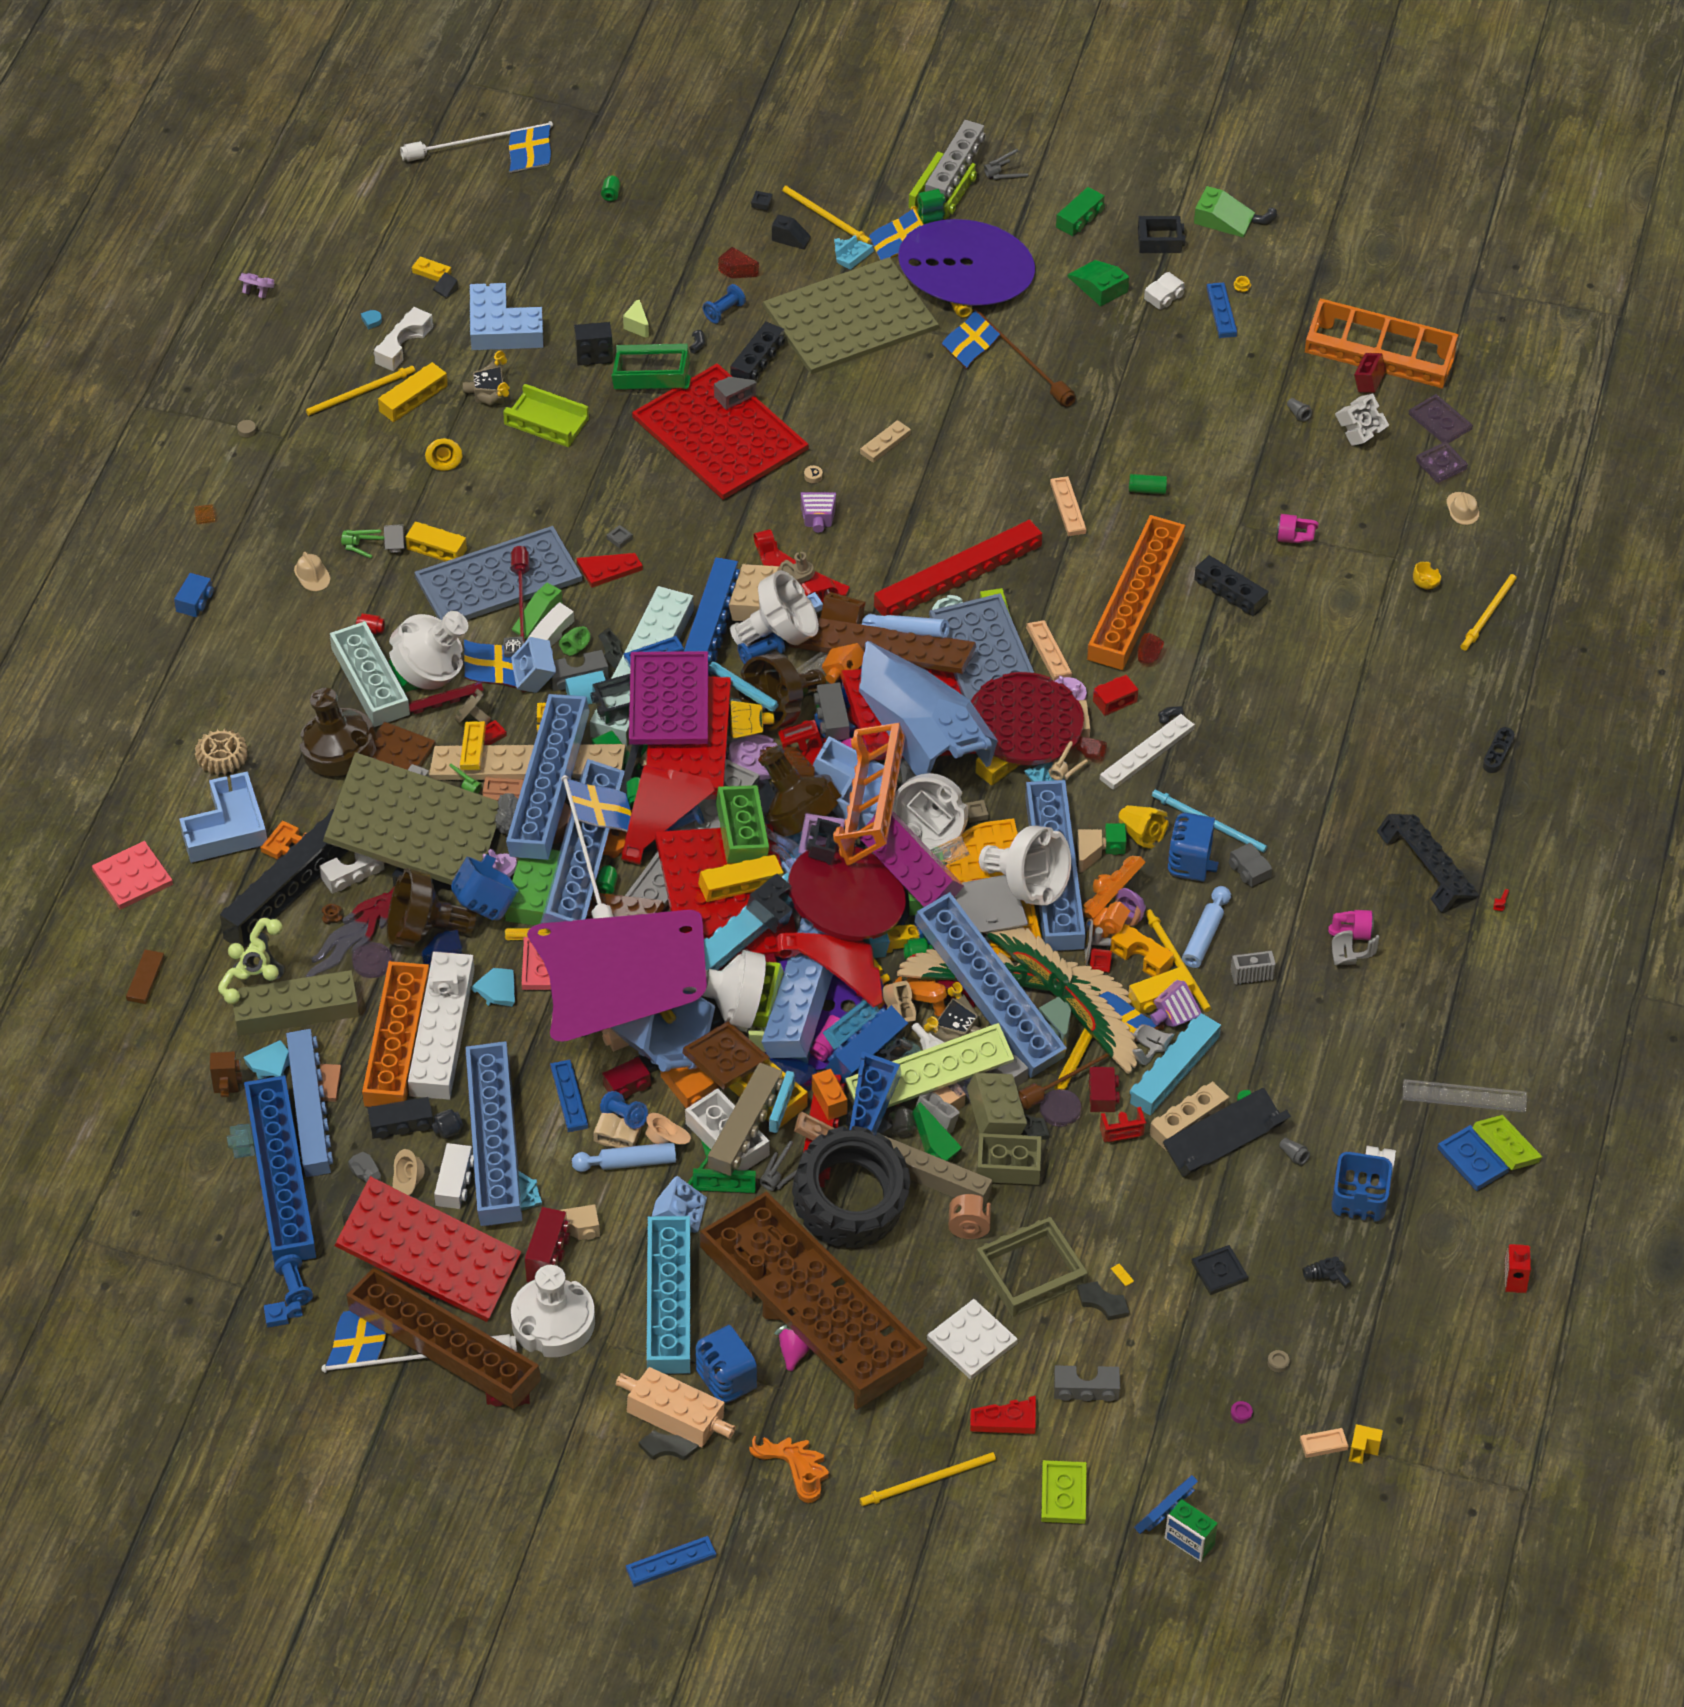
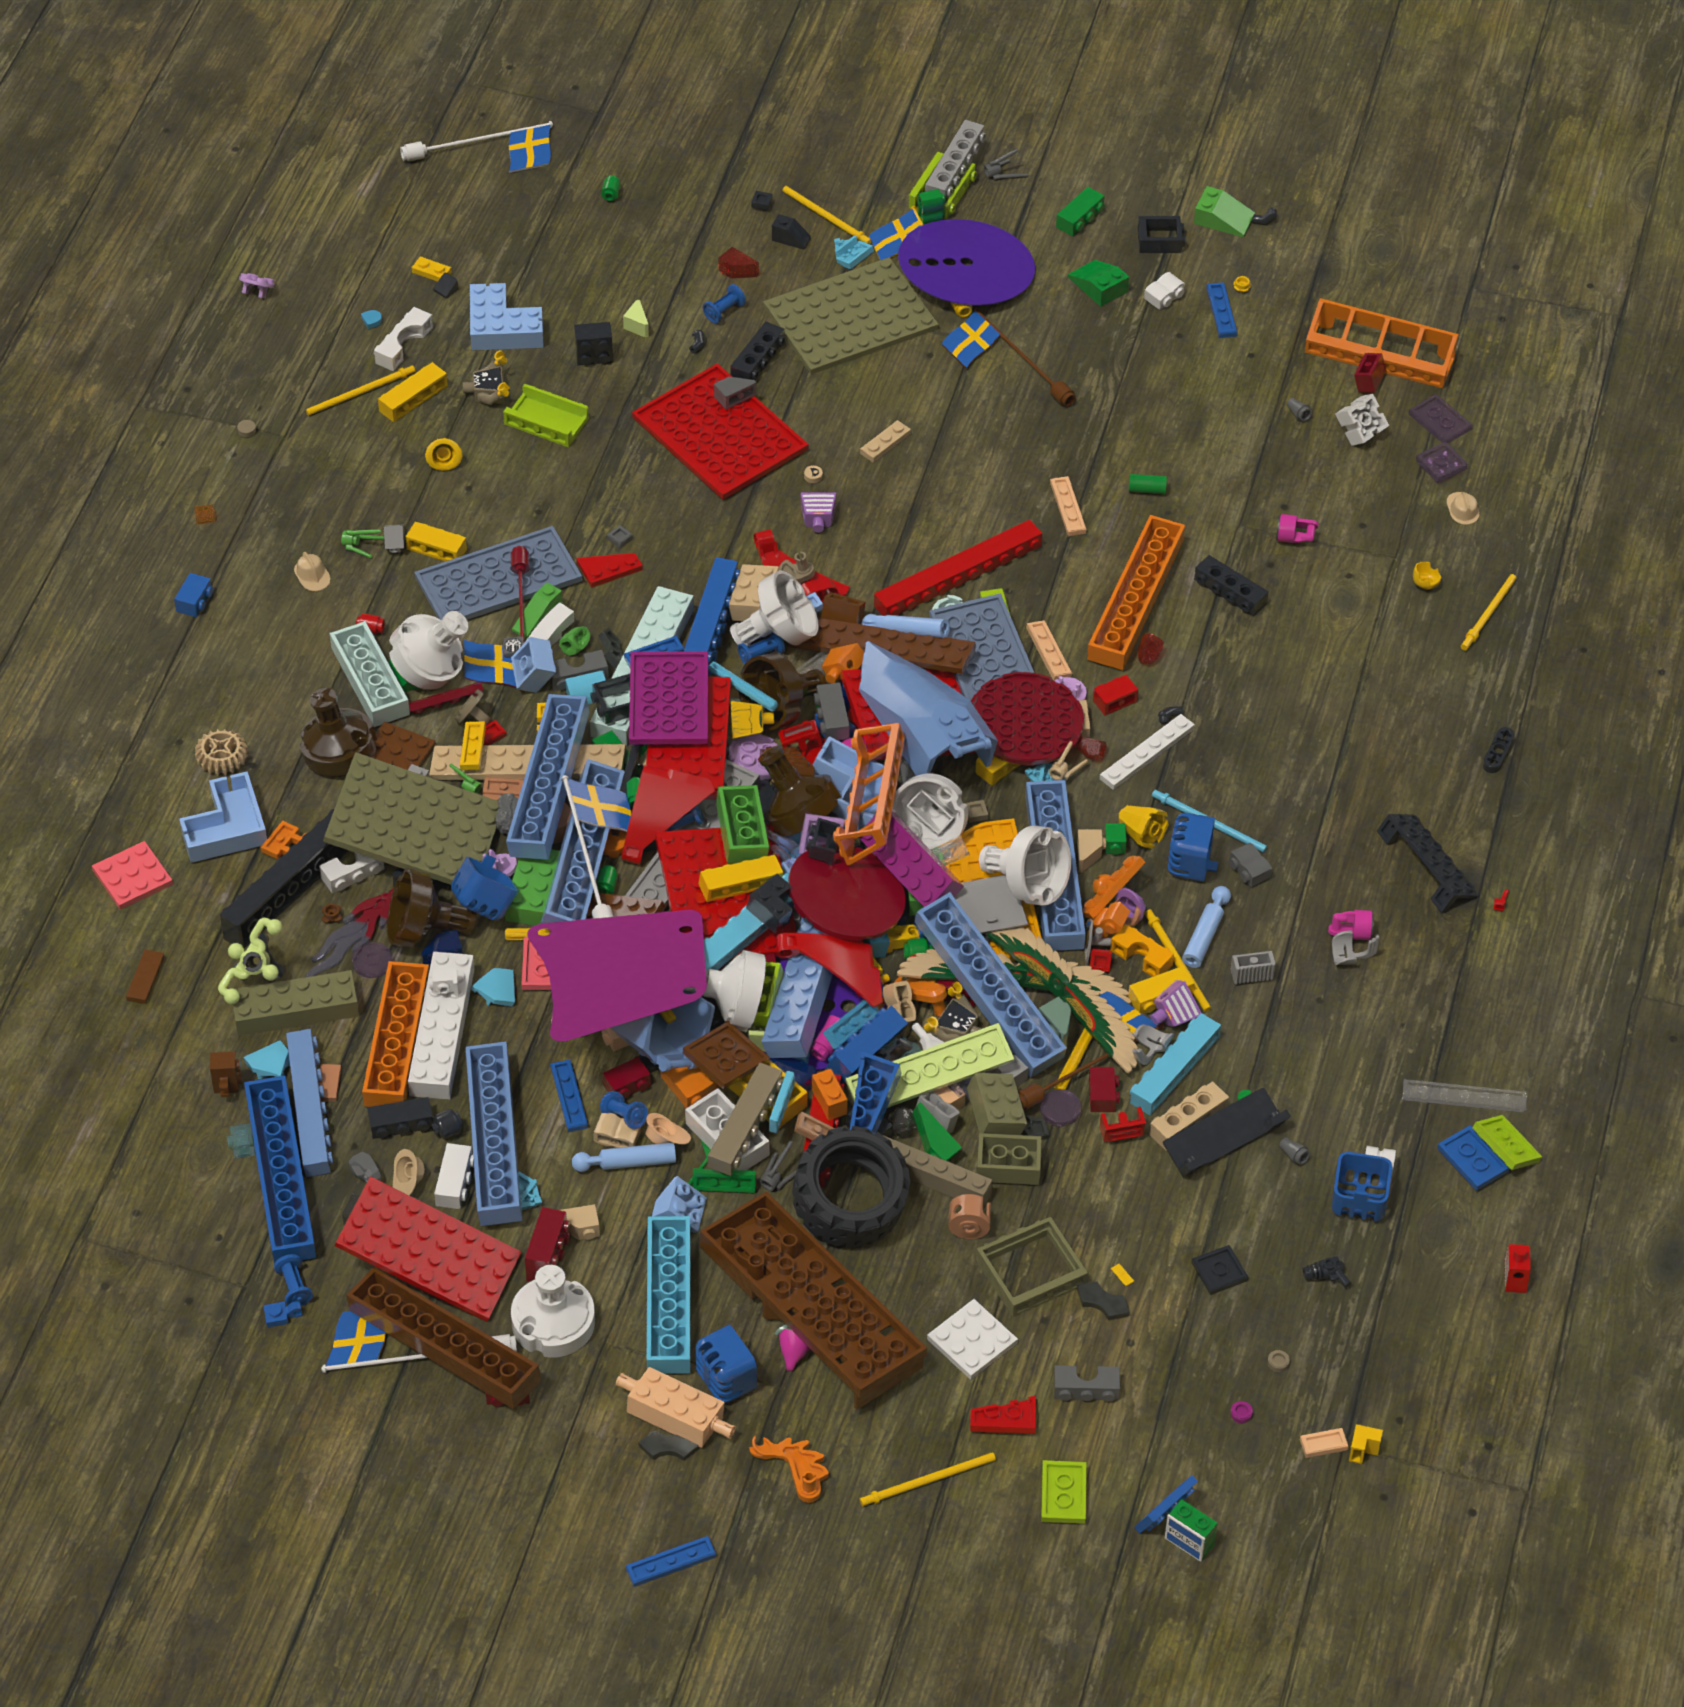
(651, 378): green piece -> none

